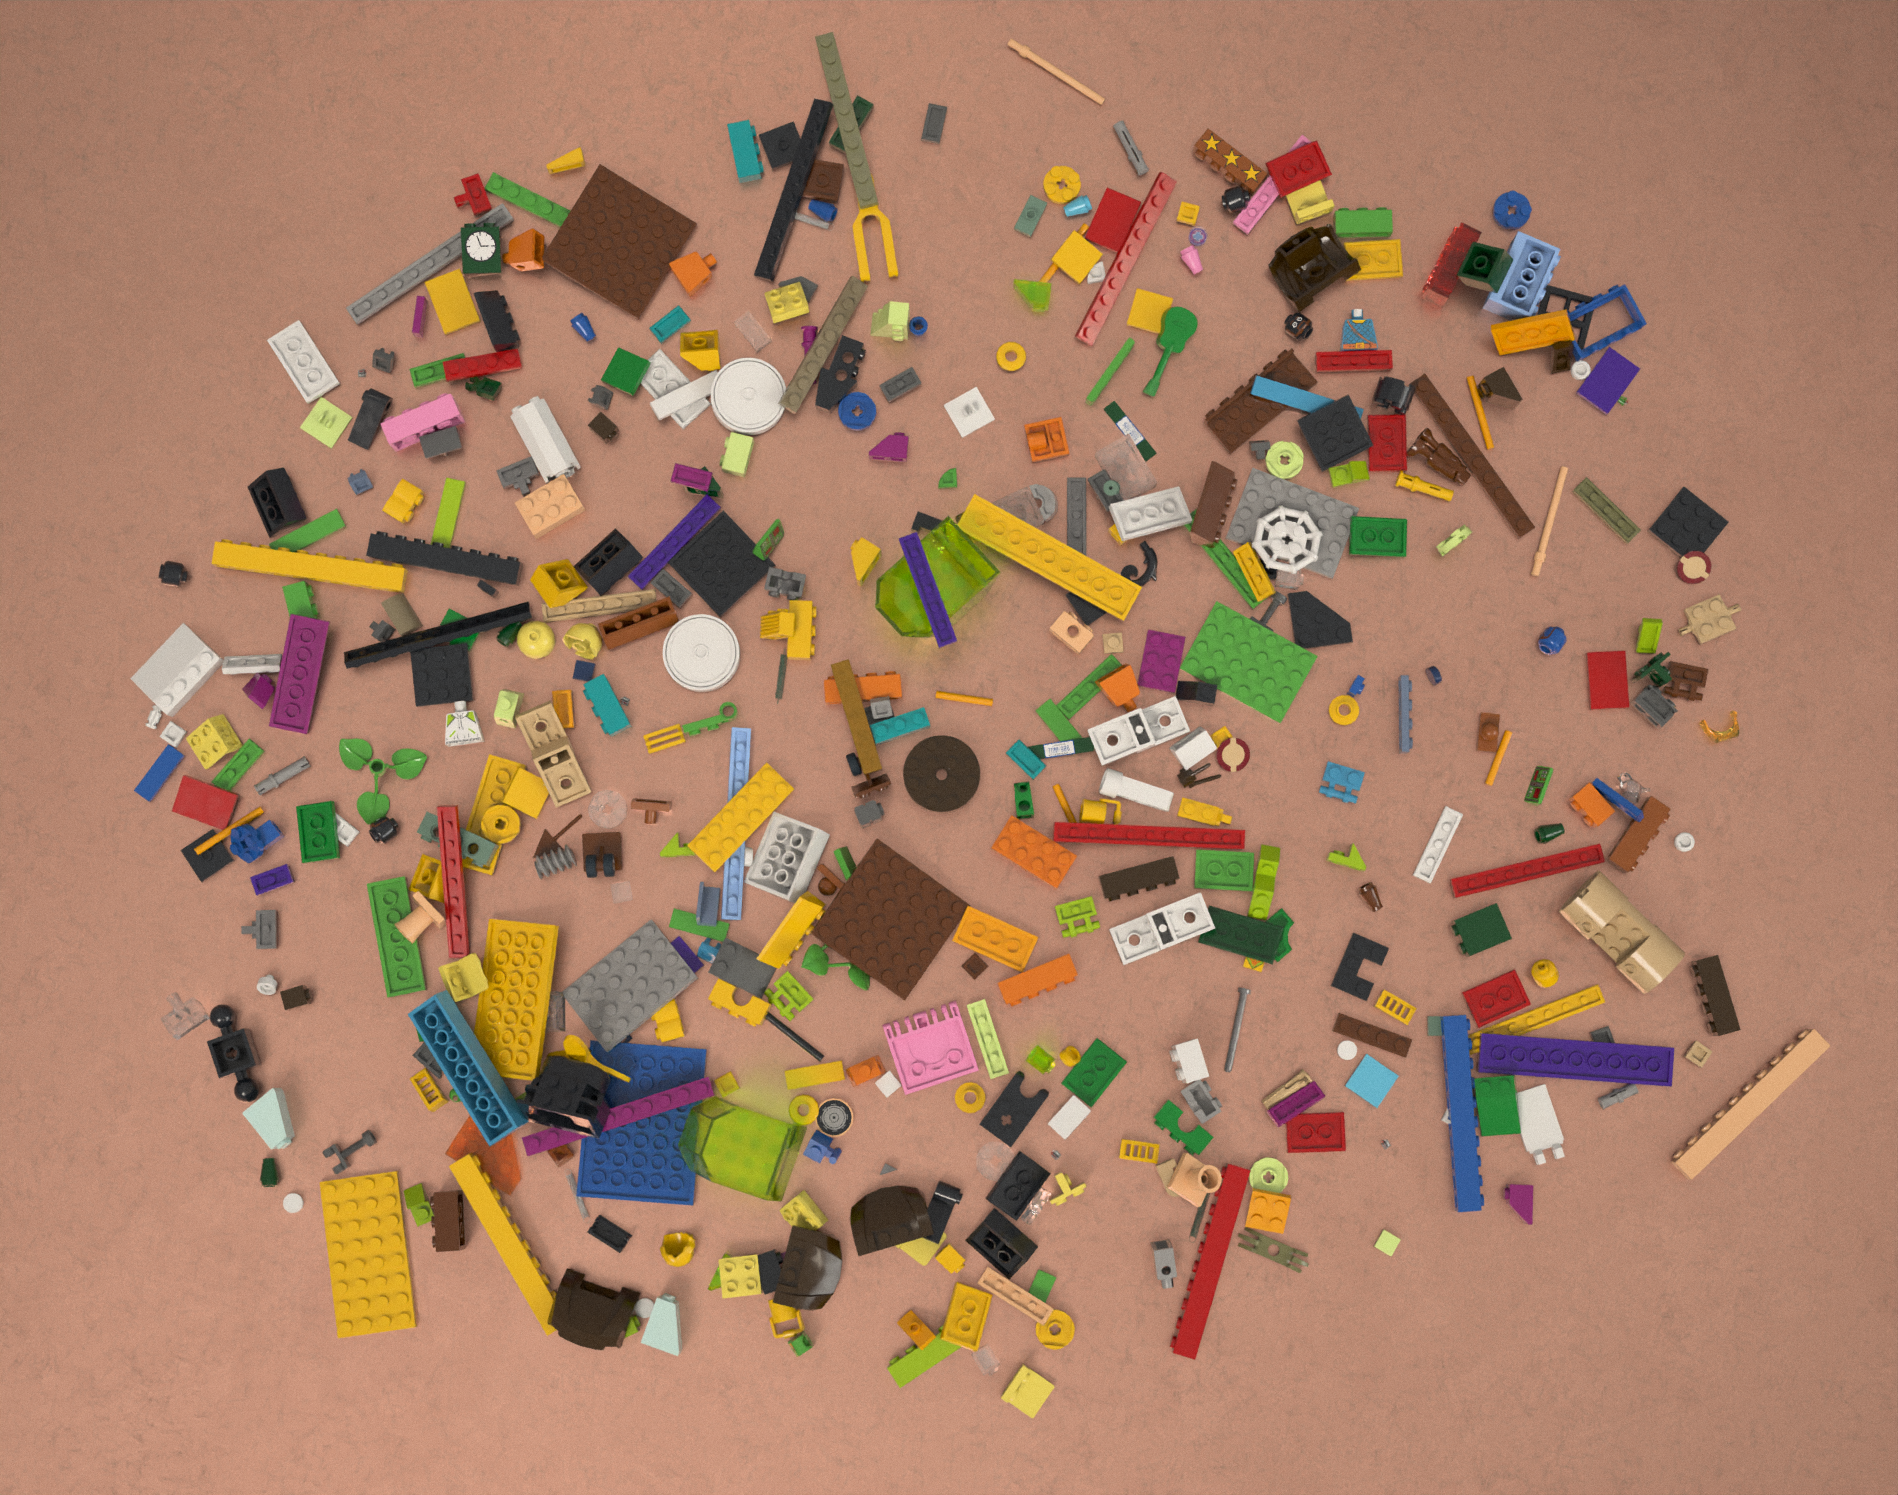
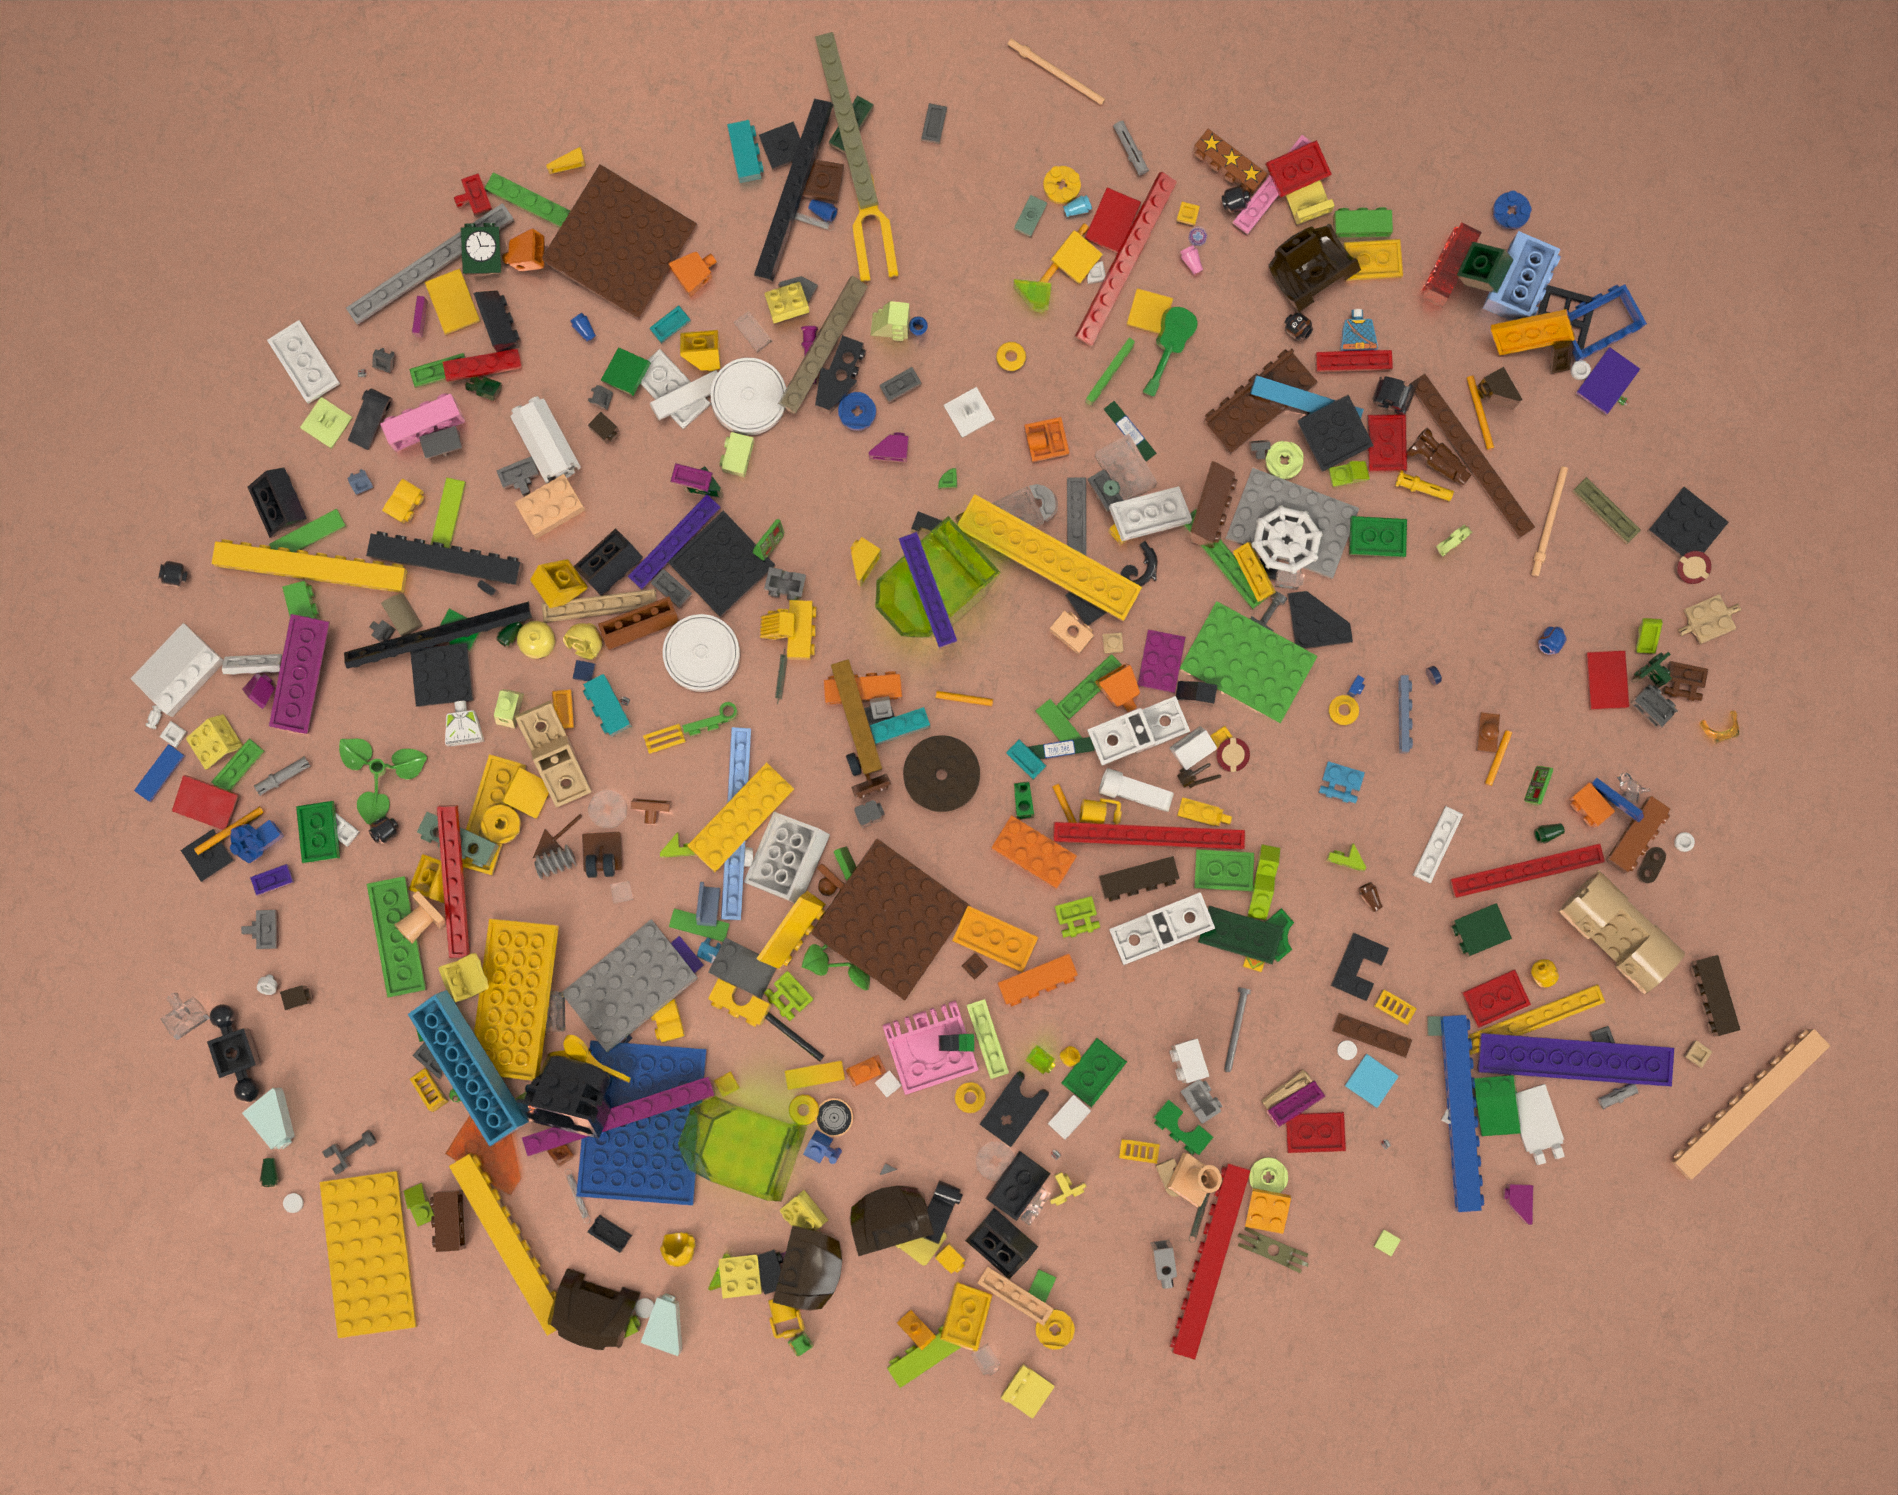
(956, 1042): none -> leg
(1651, 864): none -> dark brown plate

